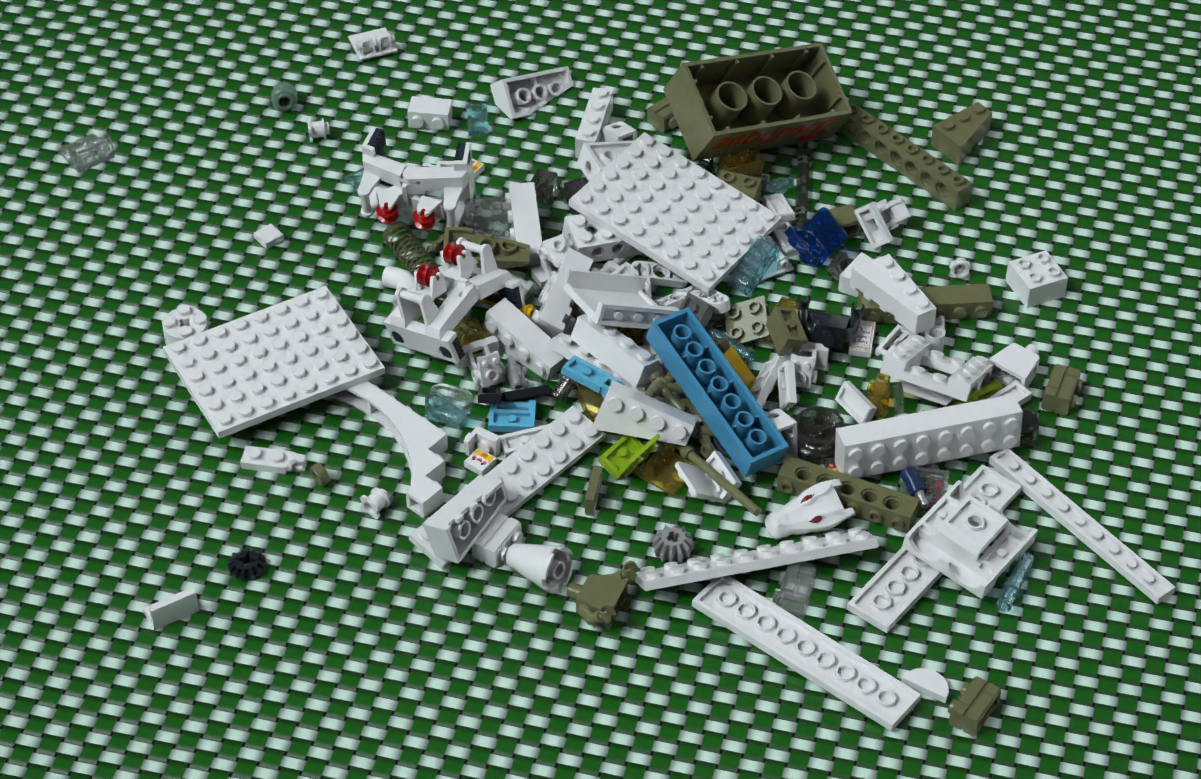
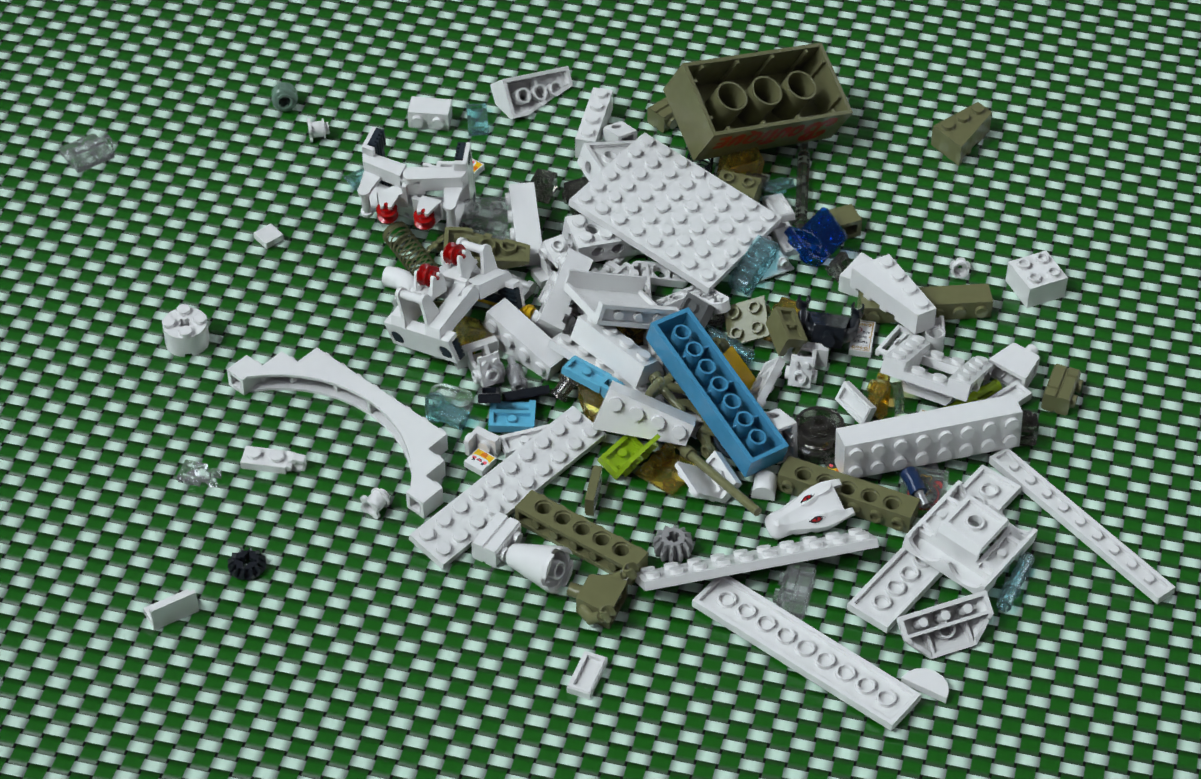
(196, 472): none -> clear plate
(273, 361): white plate -> none
(320, 474): olive tile -> none
(373, 43): white hinge -> none
(464, 518): white wedge -> none
(578, 534): none -> olive brick
(587, 675): none -> white tile
(764, 485): none -> white brick
(787, 385): white tile -> none
(886, 217): white tile -> none
(907, 158): olive brick -> none
(947, 625): none -> white wedge
(974, 705): olive brick -> none

